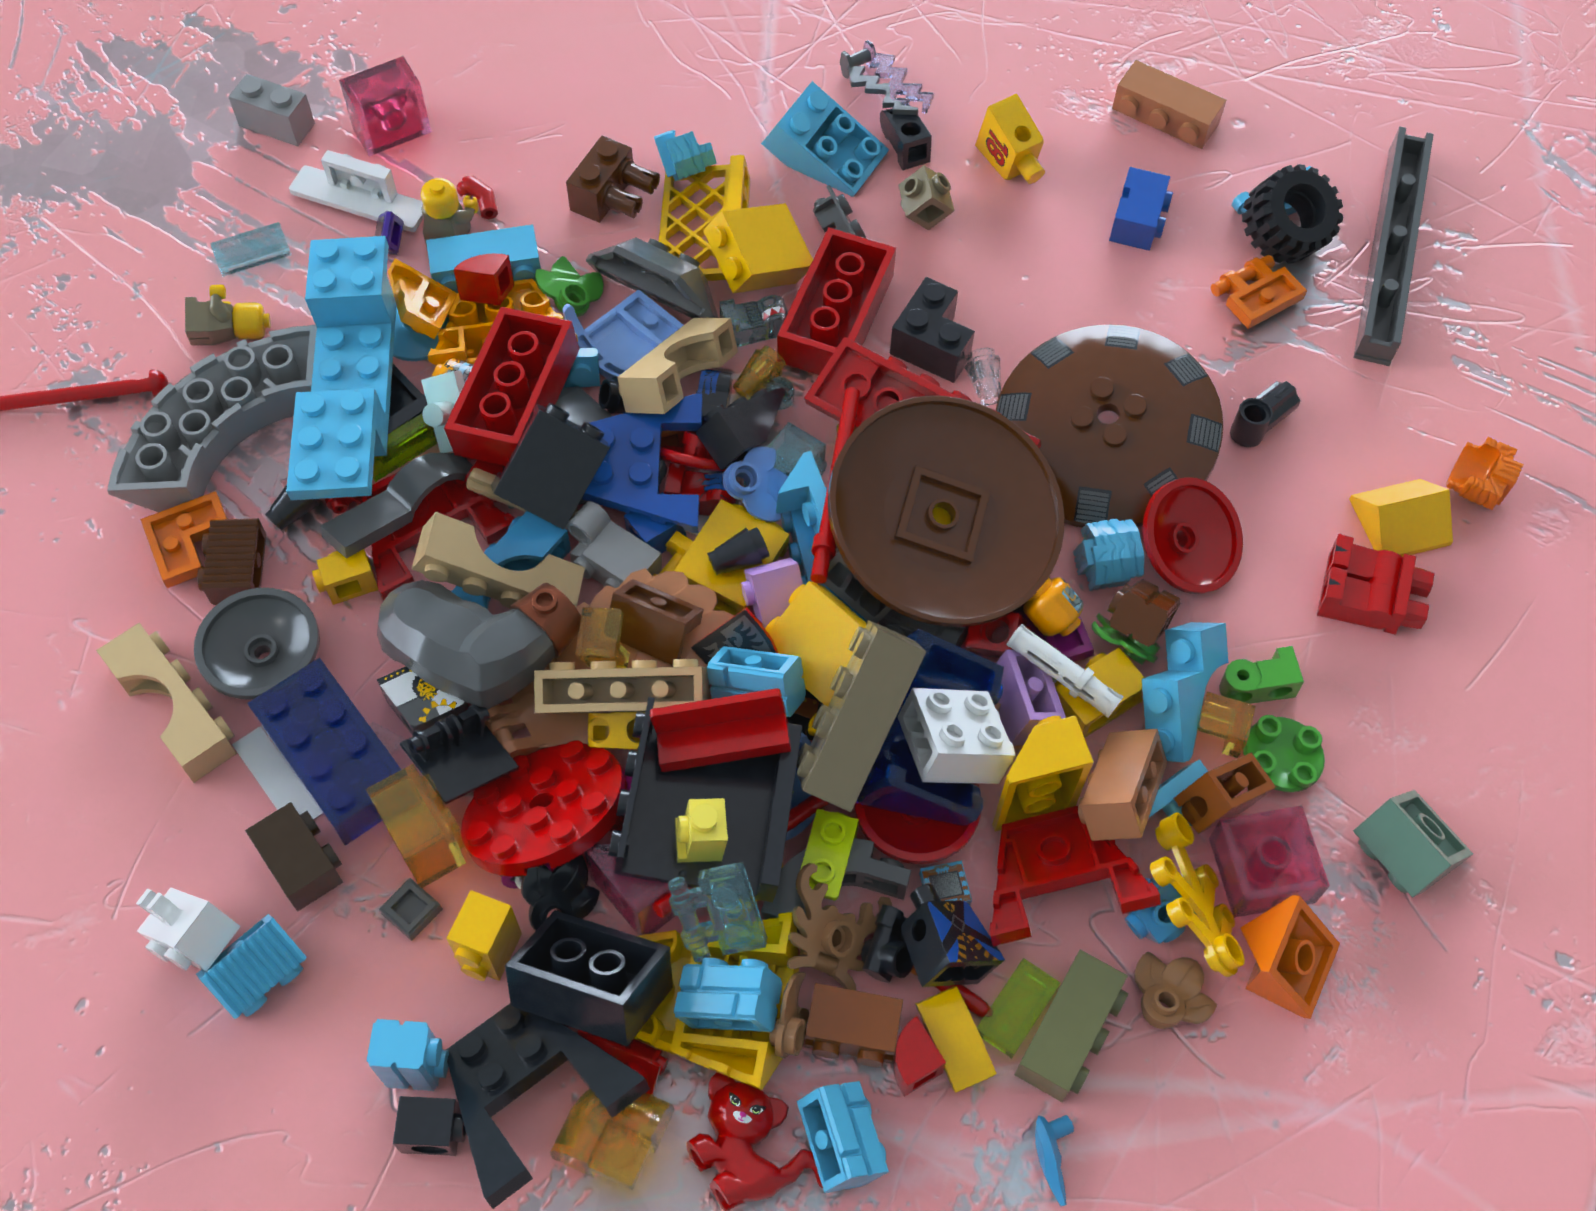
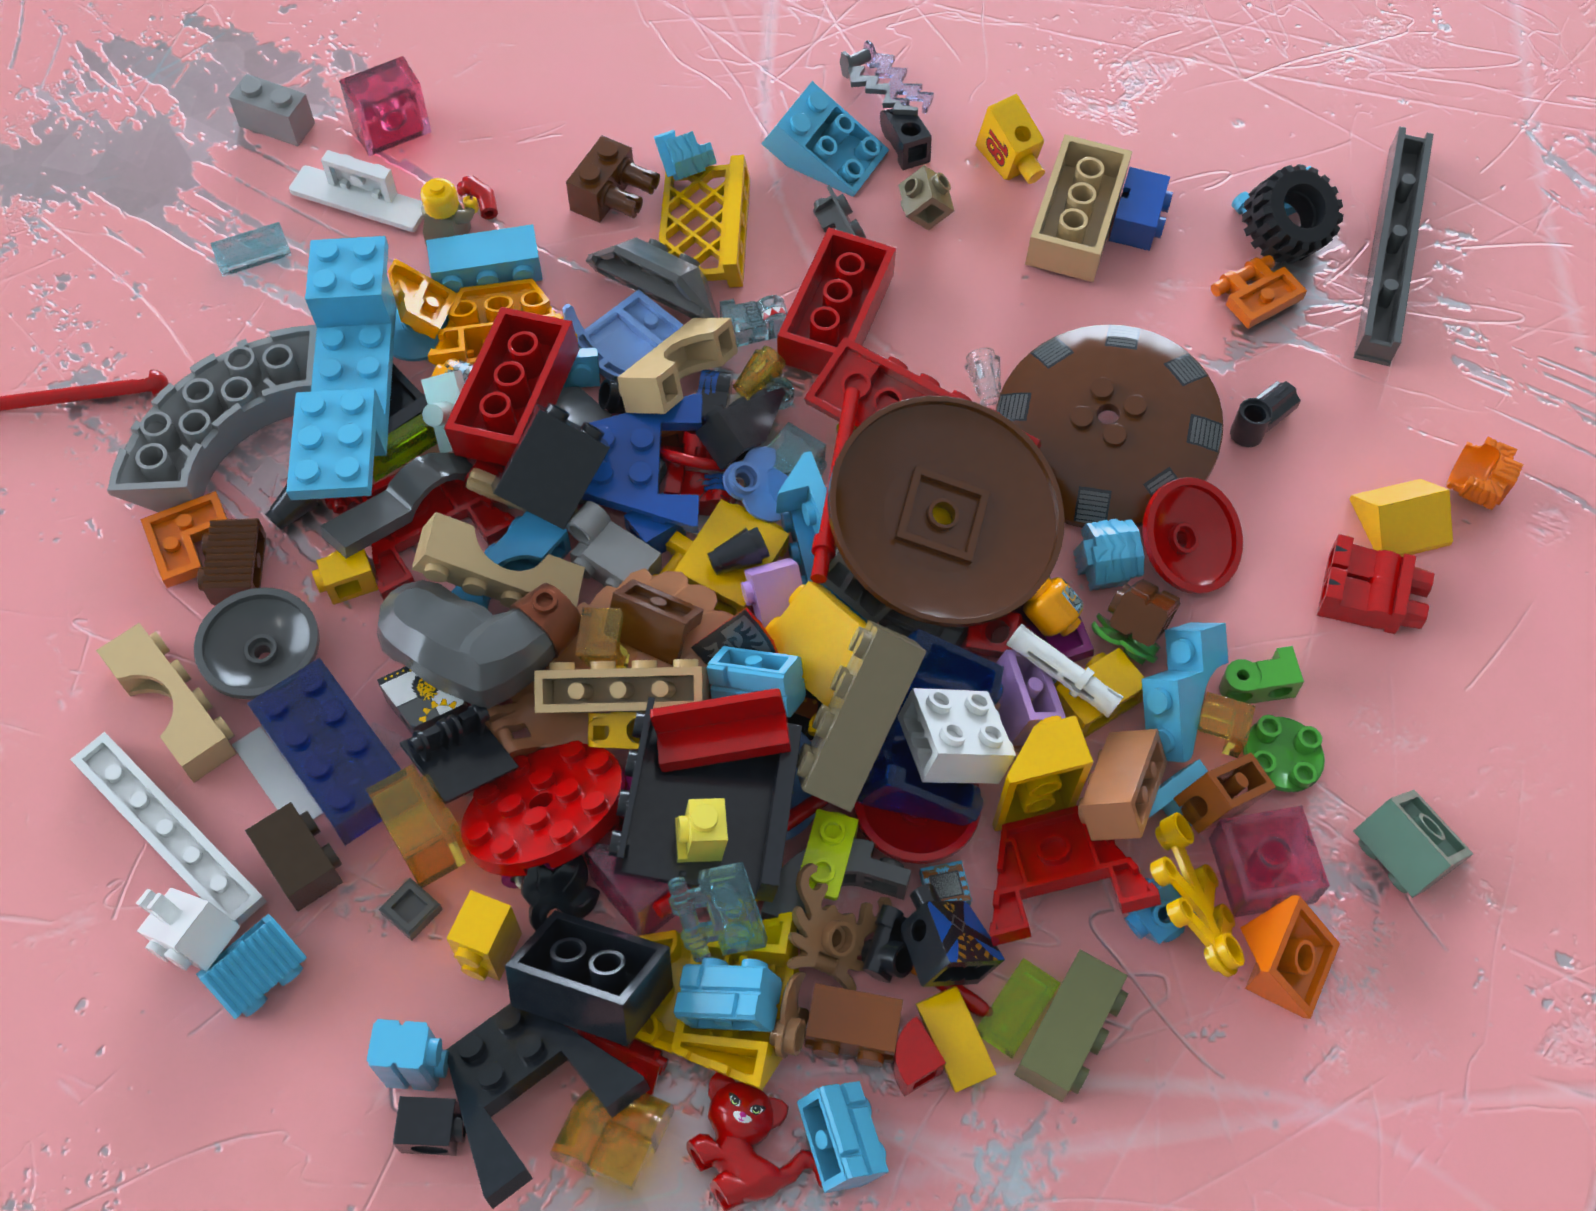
(167, 829): none -> white plate
(219, 321): piece -> none
(391, 227): dark purple slope -> none
(484, 278): red brick -> none
(569, 287): bright green plate -> none
(758, 247): yellow brick -> none
(928, 334): black brick -> none
(1048, 1152): dark azure bar -> none
(1078, 208): none -> tan brick
(1168, 104): nougat brick -> none
(1177, 987): medium nougat plate -> none

